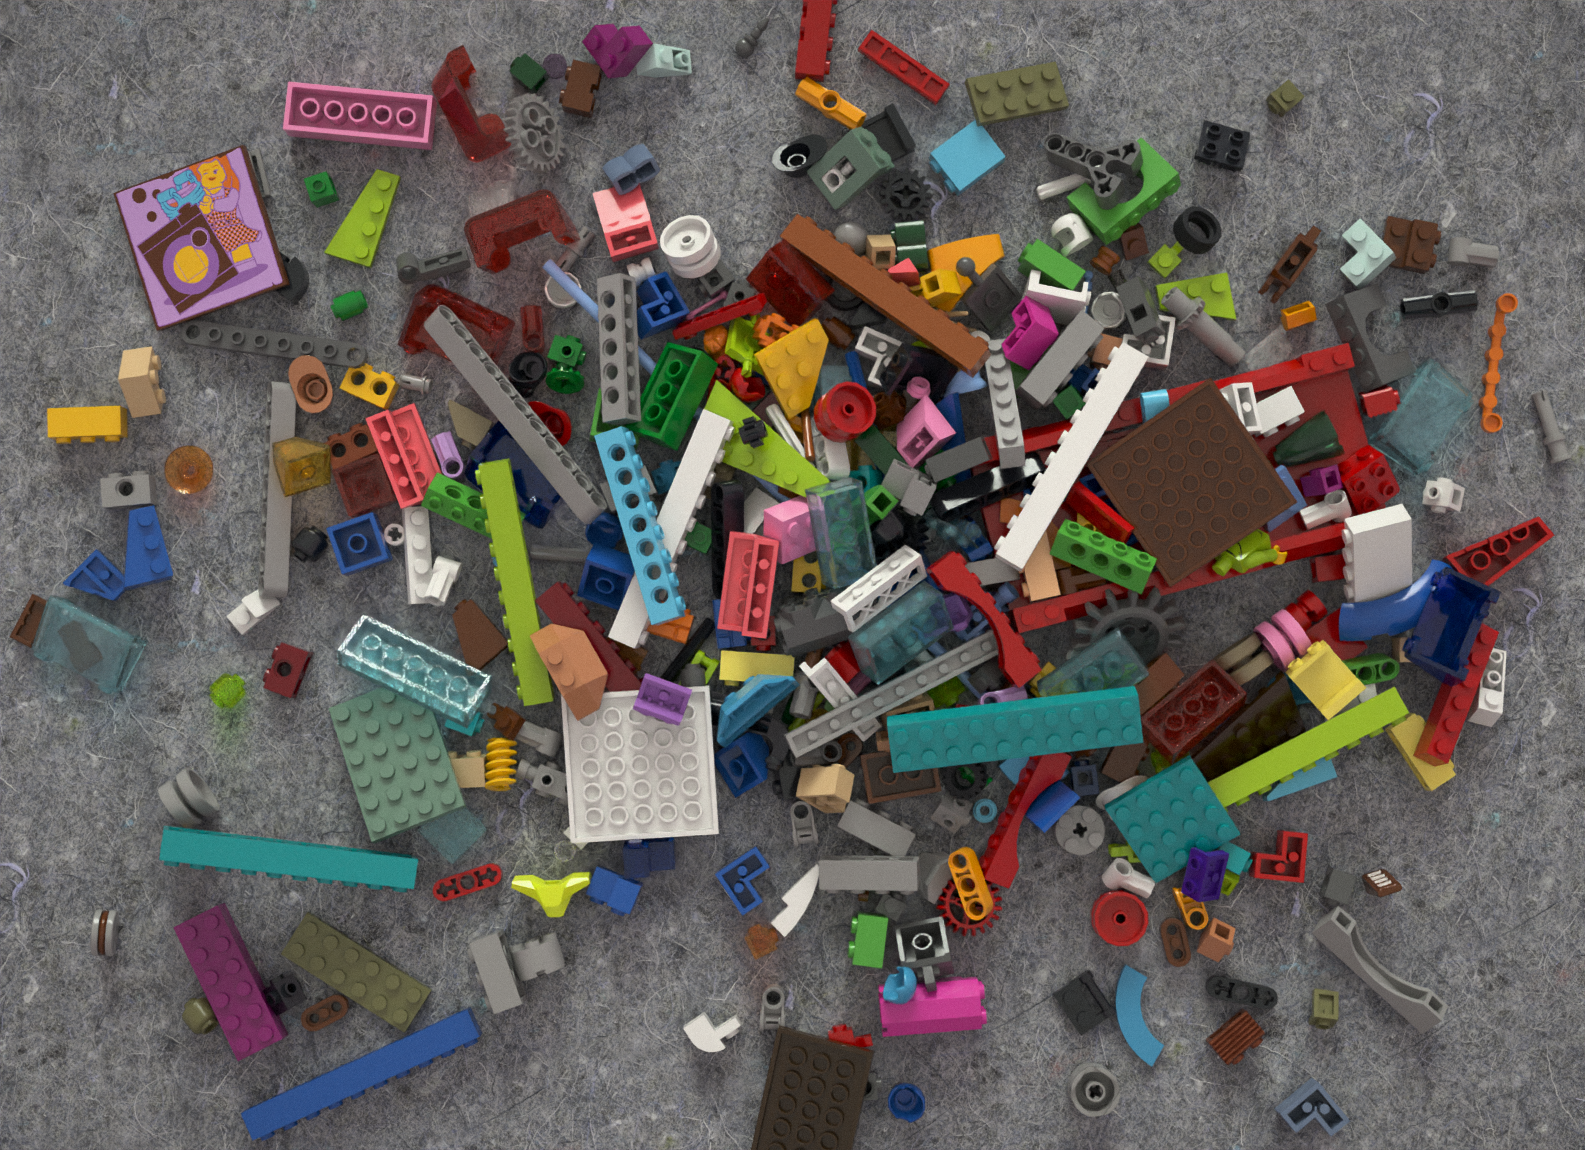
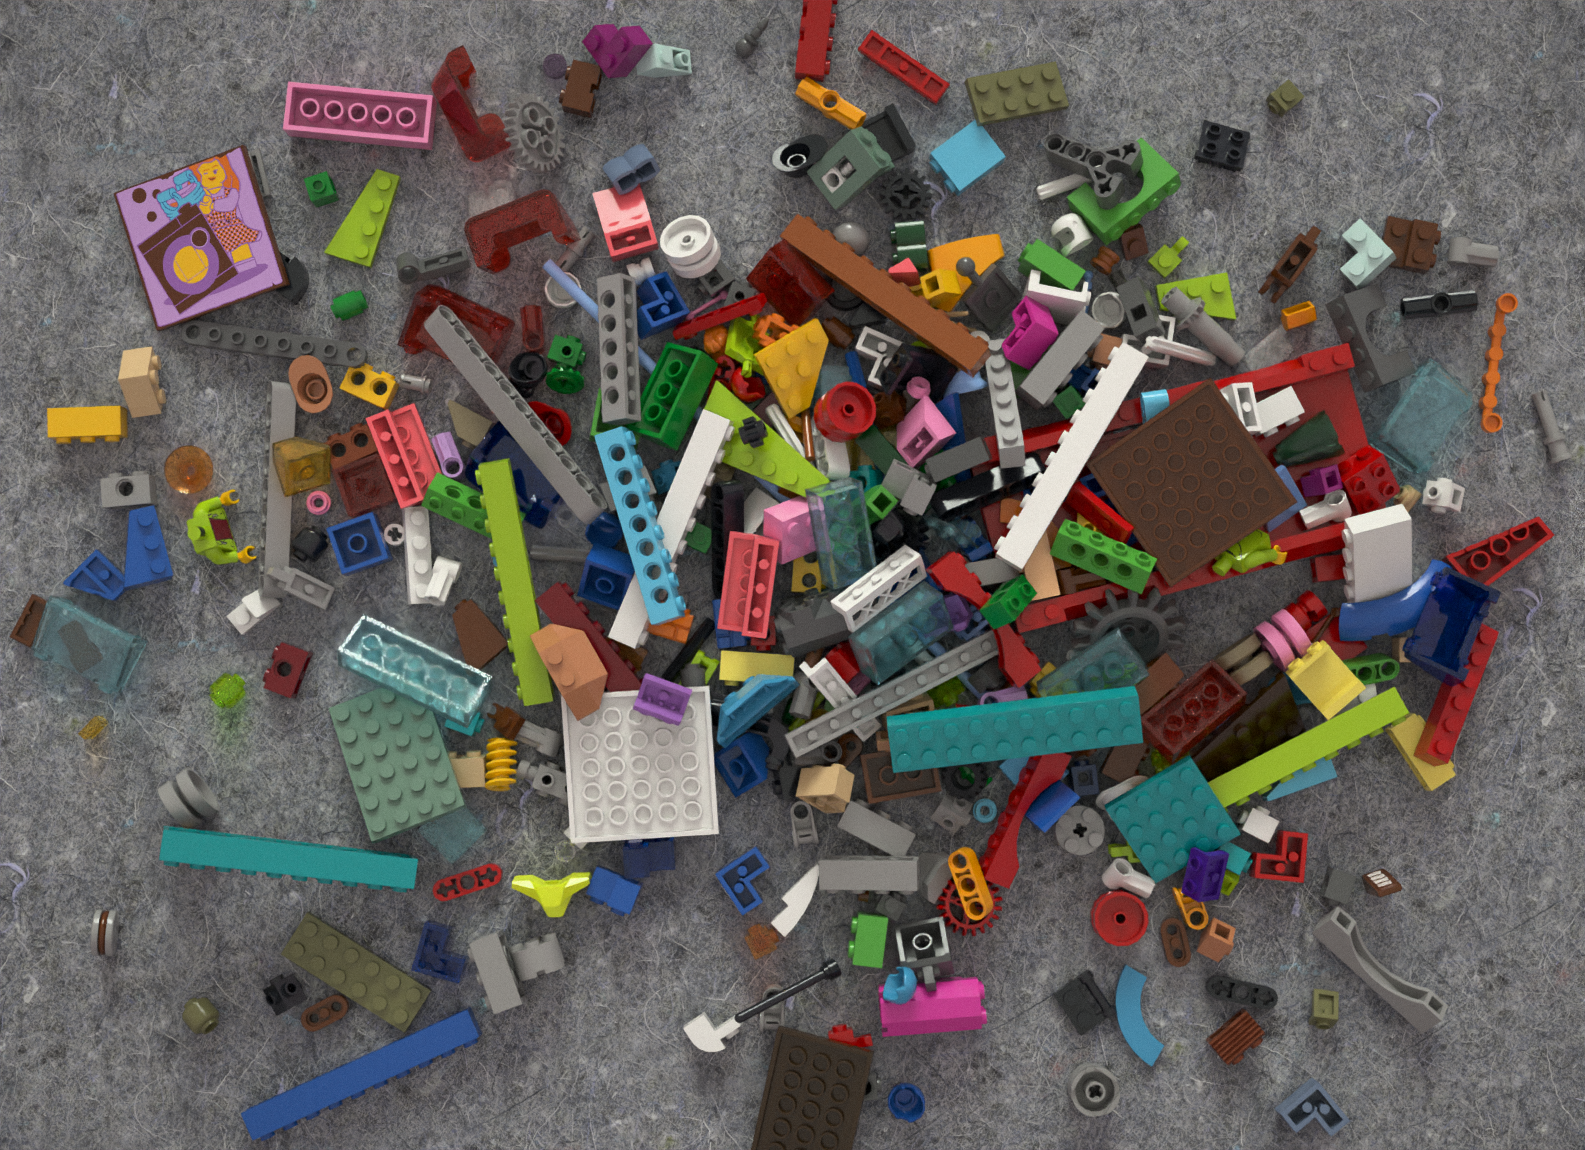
(93, 727): none -> clear yellow tile
(212, 532): none -> lime torso
(230, 981): magenta brick -> none
(302, 586): none -> light grey hinge
(312, 499): none -> bright pink plate
(433, 957): none -> clear blue brick
(528, 73): dark green brick -> none
(827, 971): none -> black piece
(881, 251): tan brick -> none
(1008, 601): none -> green brick
(1180, 351): none -> white axle
(1205, 221): black tyre -> none
(1257, 823): none -> white brick
(1334, 612): none -> reddish brown hinge
(1379, 401): red brick -> none
(1407, 496): none -> tan plate
(1488, 699): white slope -> none

